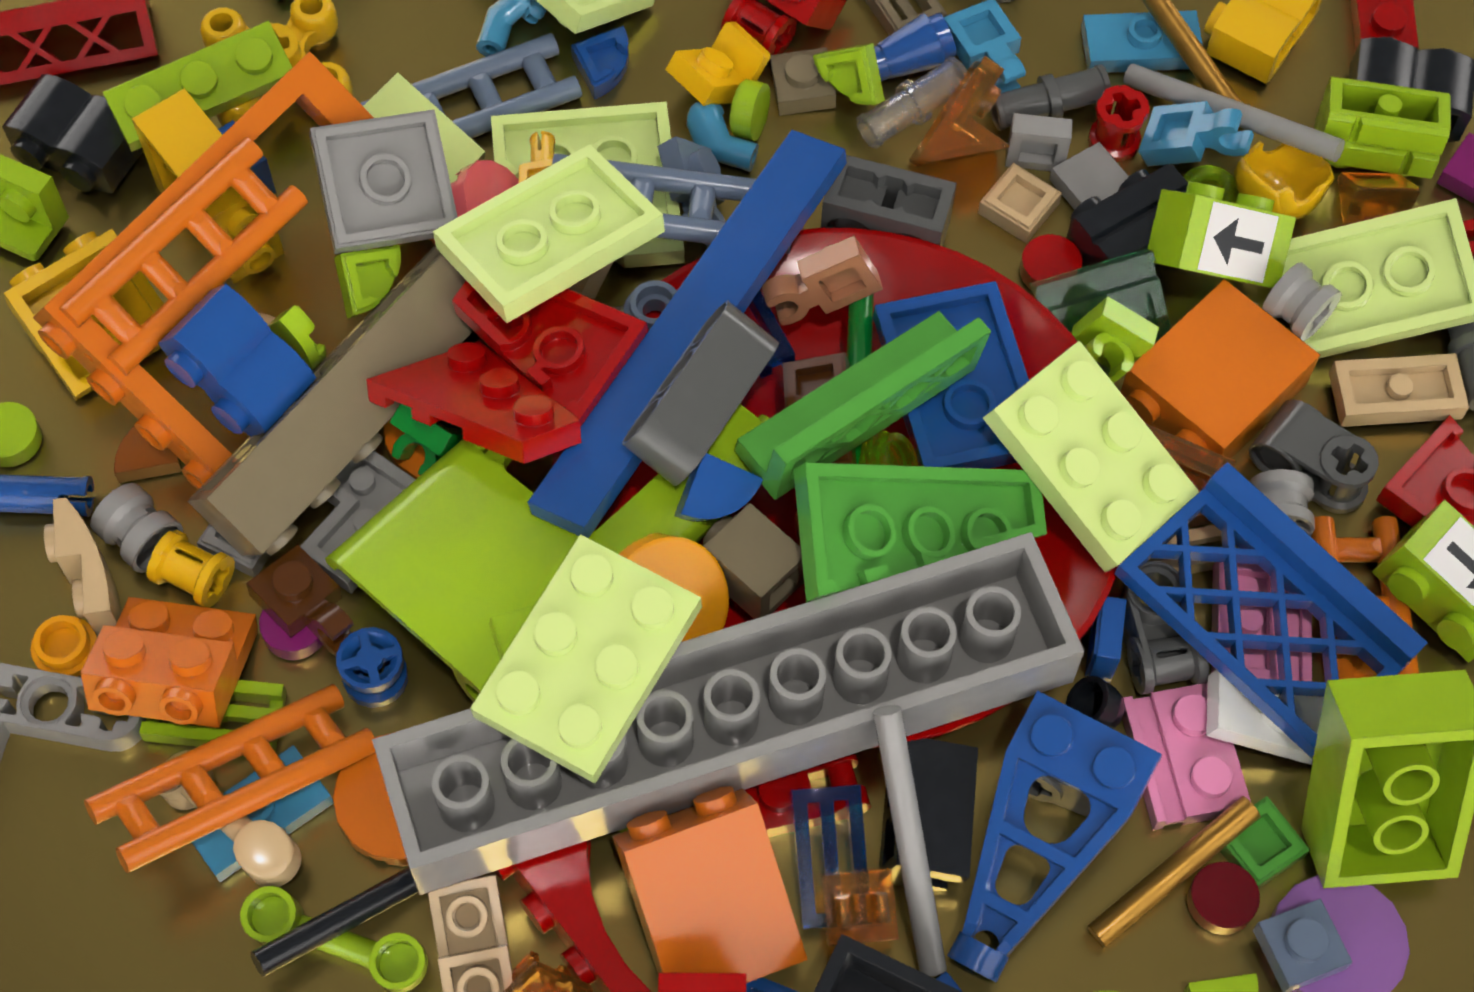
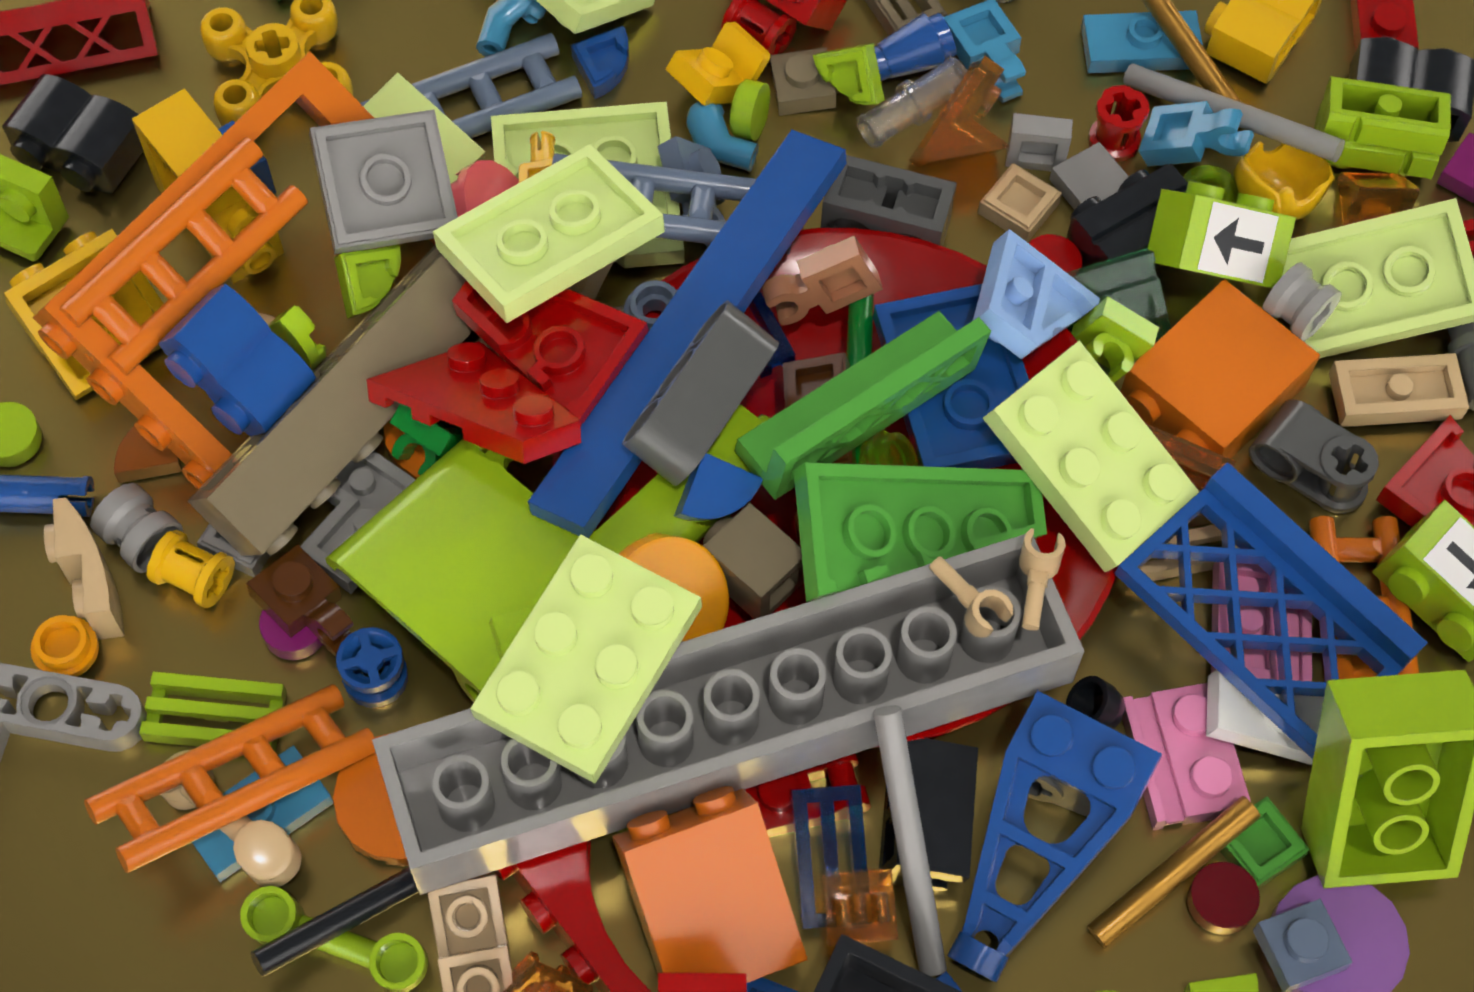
(169, 662): orange plate -> none
(213, 76): lime plate -> none
(973, 599): none -> tan hand
(1028, 296): none -> light blue wing
(1038, 568): none -> tan hand
(1051, 96): dark grey pin -> none
(1106, 639): blue tile -> none
(1155, 649): dark grey piece -> none
(1290, 493): light grey wheel -> none

